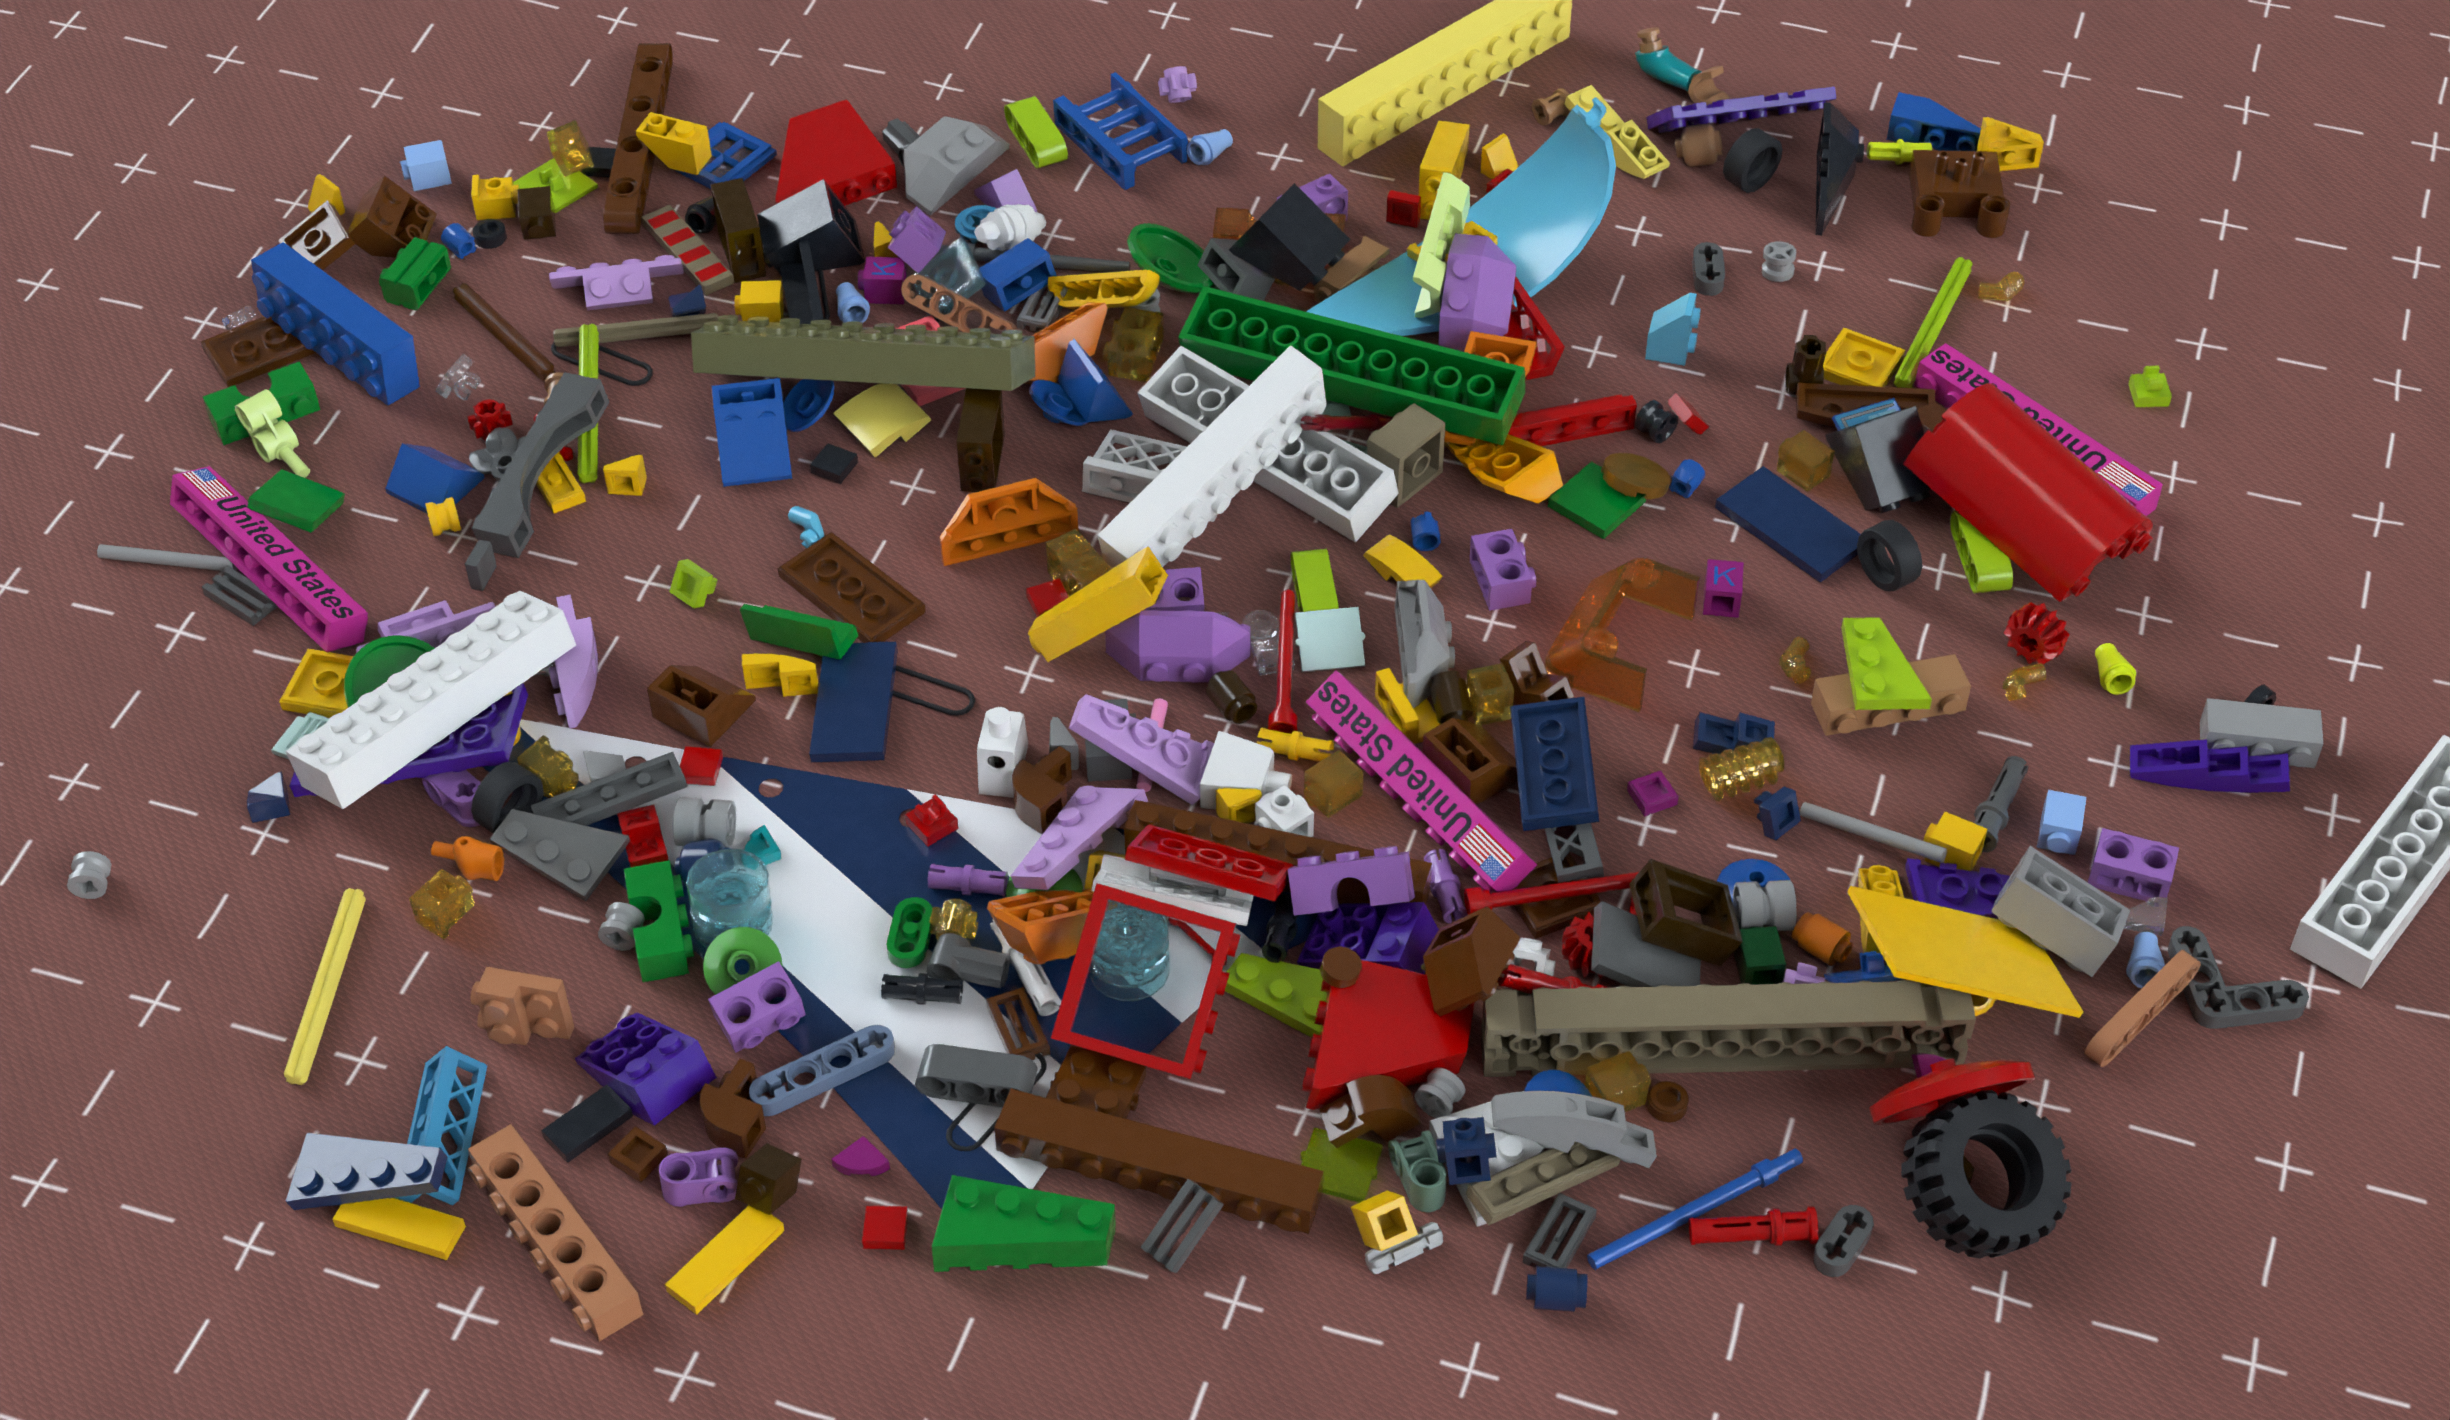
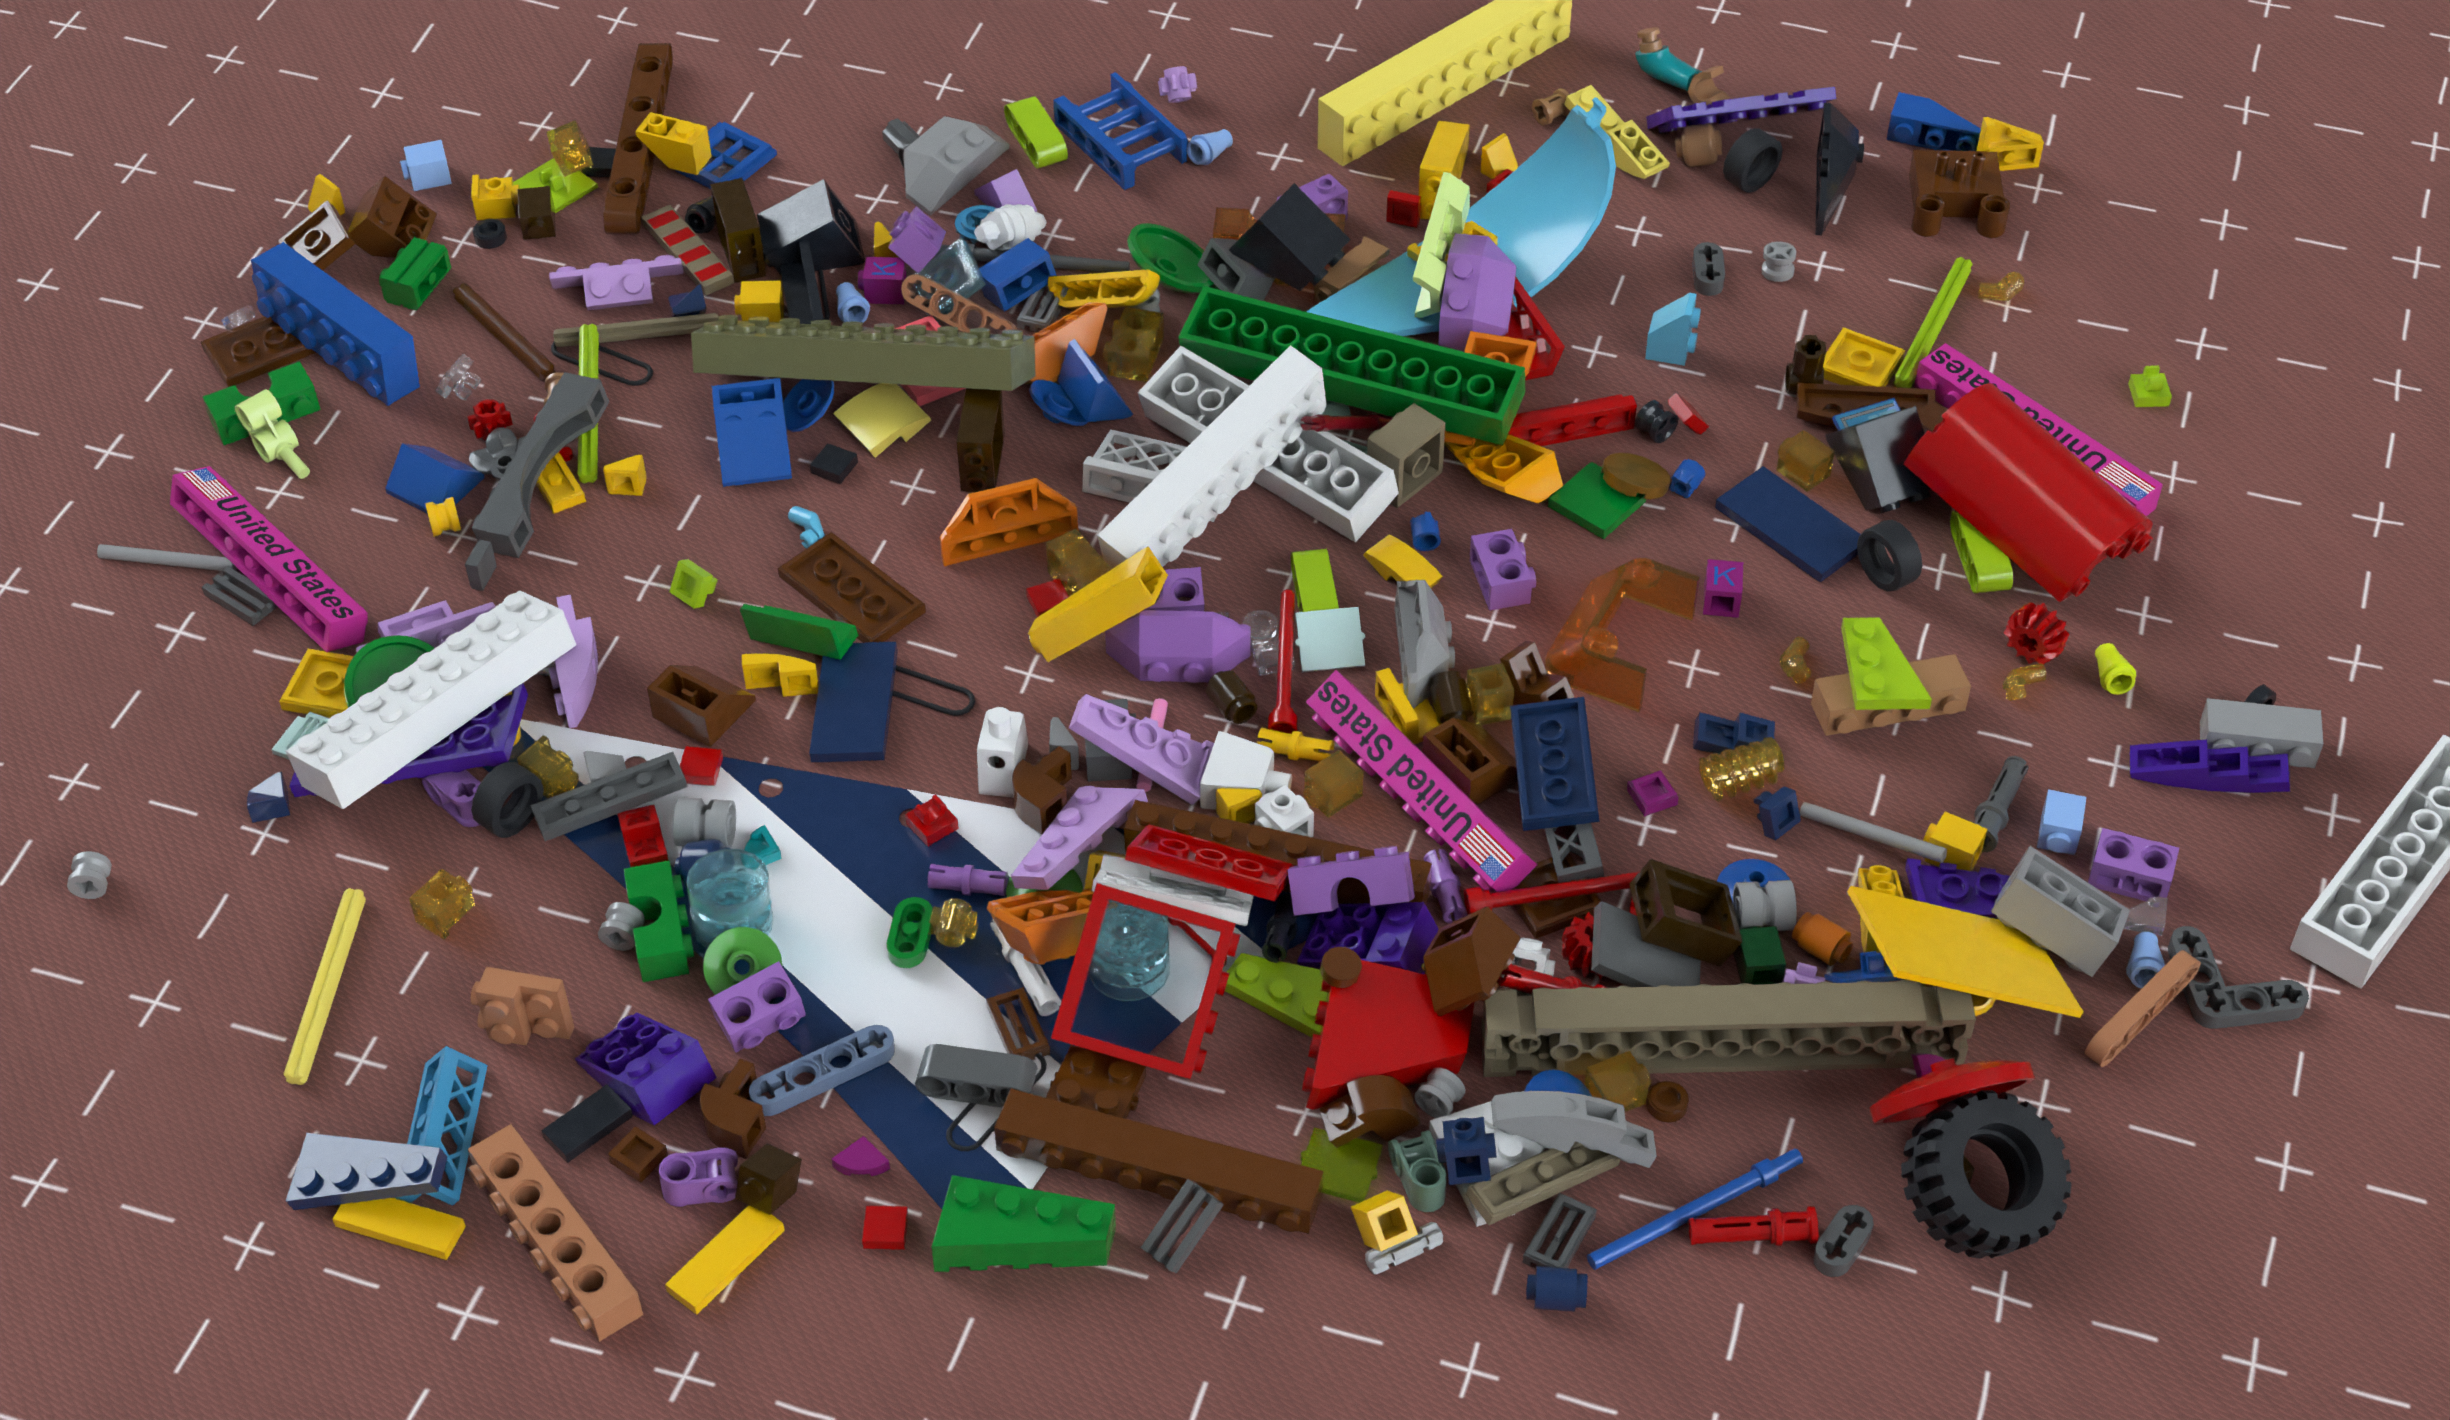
(296, 500): green tile -> none
(458, 240): blue hose -> none
(472, 857): orange piece -> none
(560, 850): dark grey wing -> none
(838, 148): red slope -> none
(922, 989): black pin -> none
(959, 960): dark grey piece -> none
(1897, 152): neon yellow axle -> none

